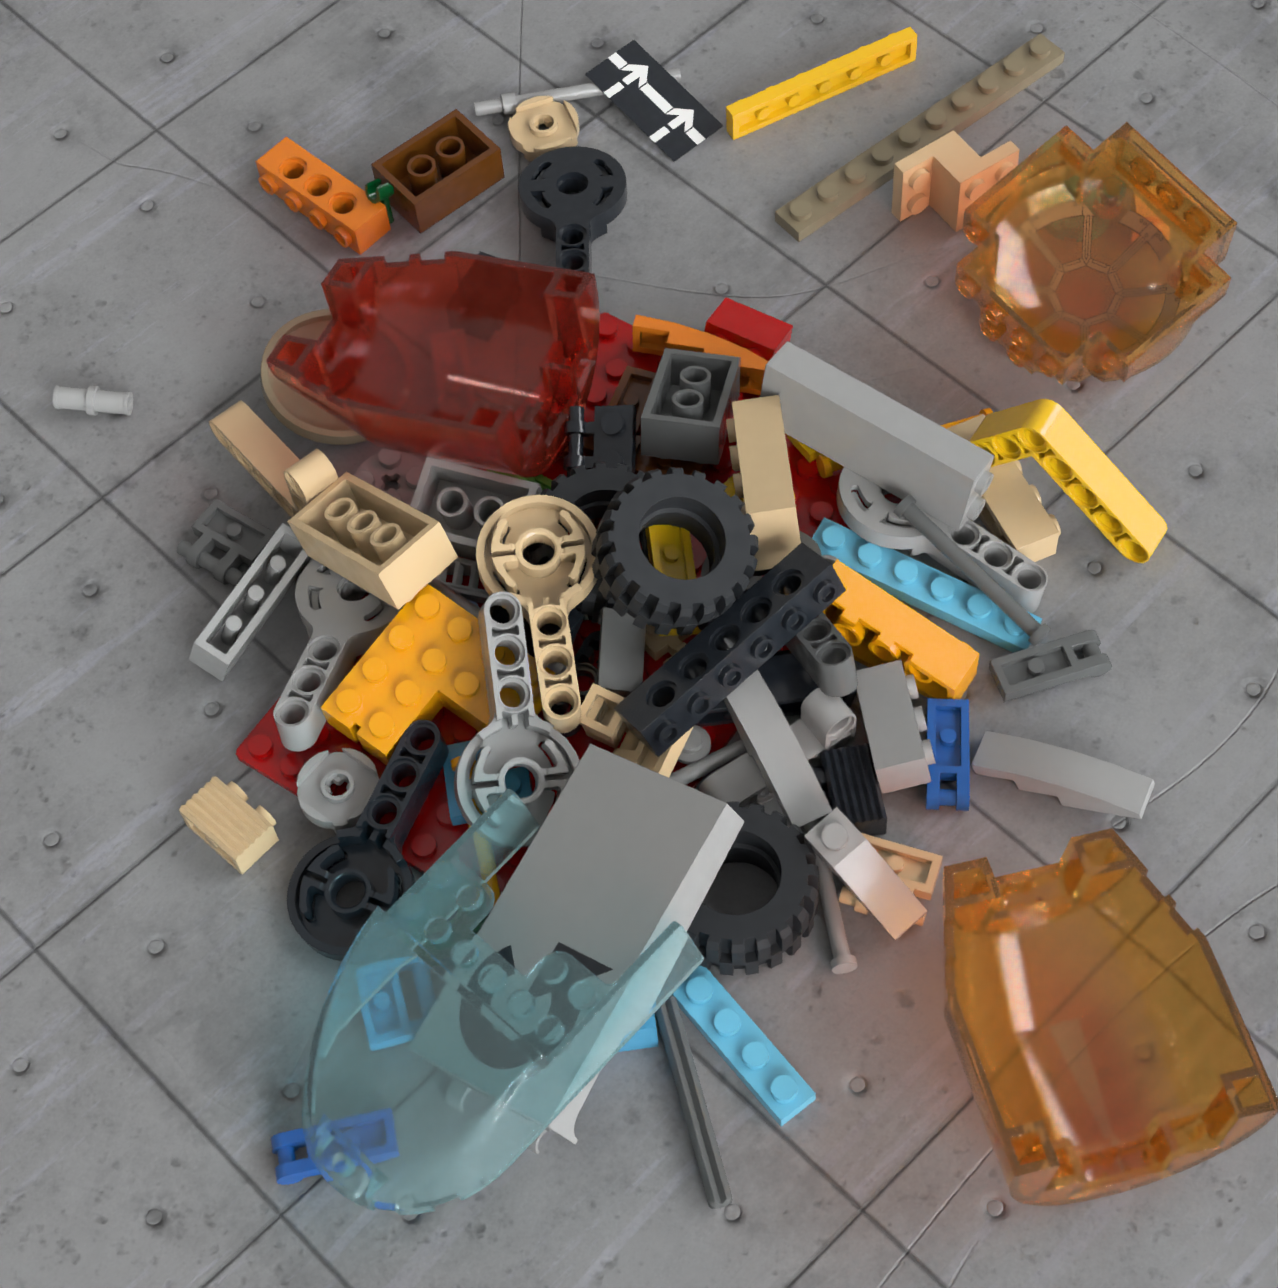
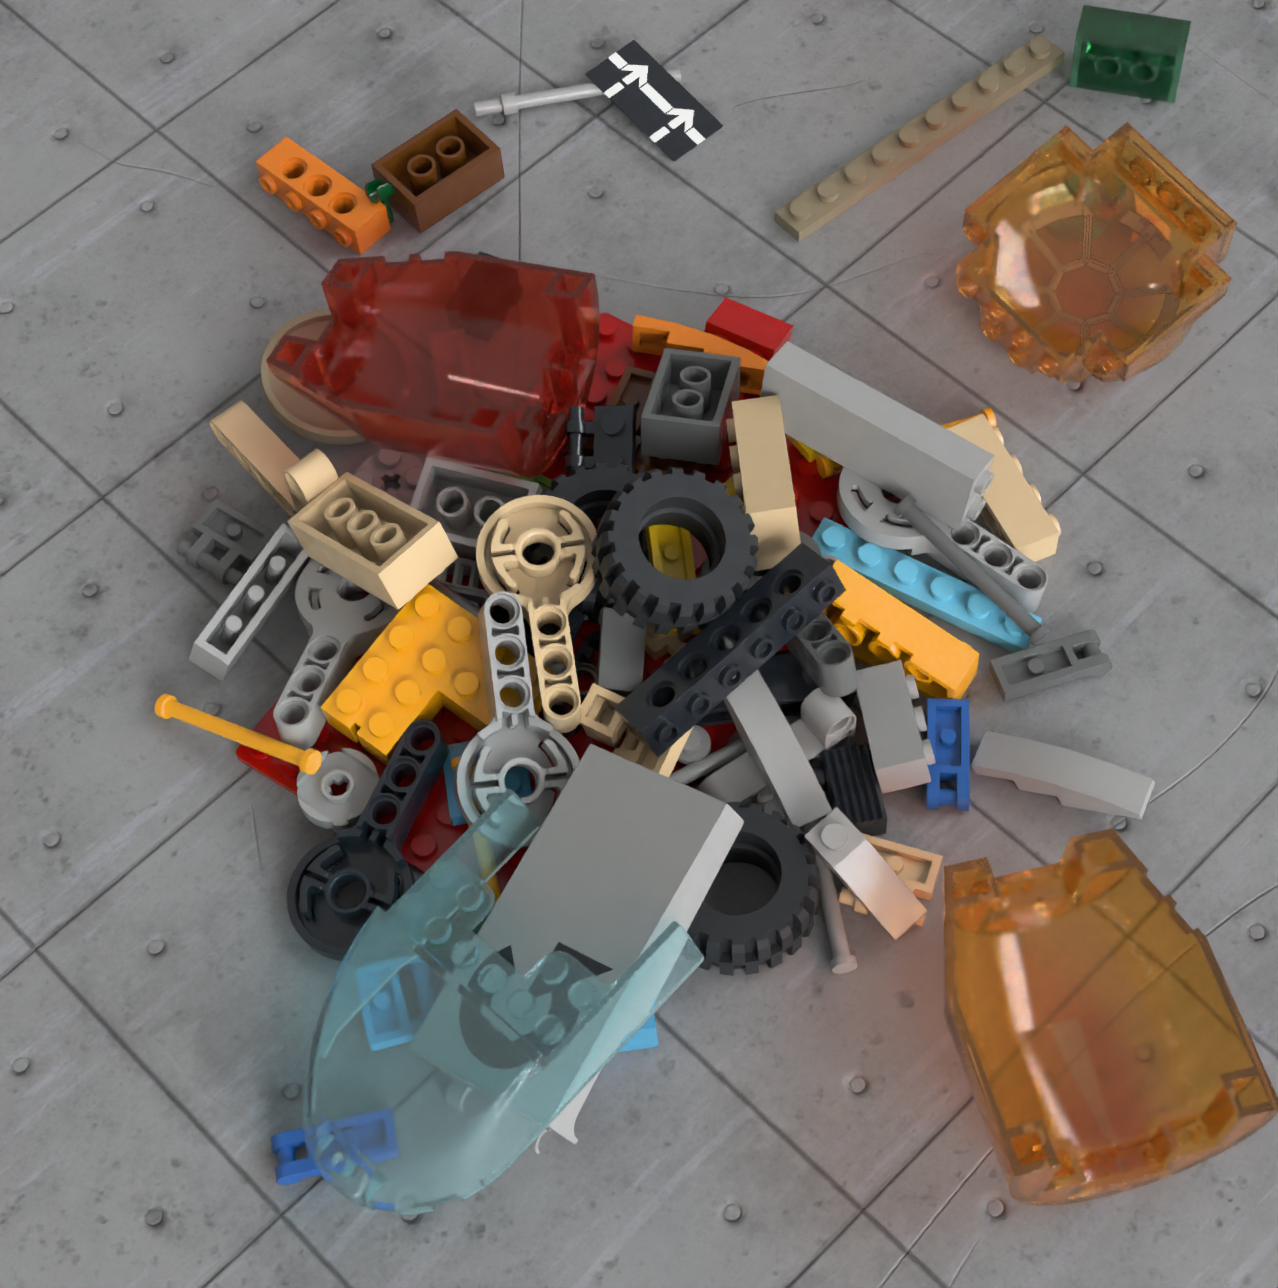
(93, 400): light grey pin -> none
(230, 824): tan brick -> none
(308, 760): none -> light orange bar
(540, 110): tan plate -> none
(576, 218): black beam -> none
(693, 1105): dark grey axle -> none
(743, 1046): medium azure plate -> none
(821, 83): yellow plate -> none
(948, 178): tan bracket -> none
(1080, 470): yellow beam -> none
(1129, 53): none -> clear green brick

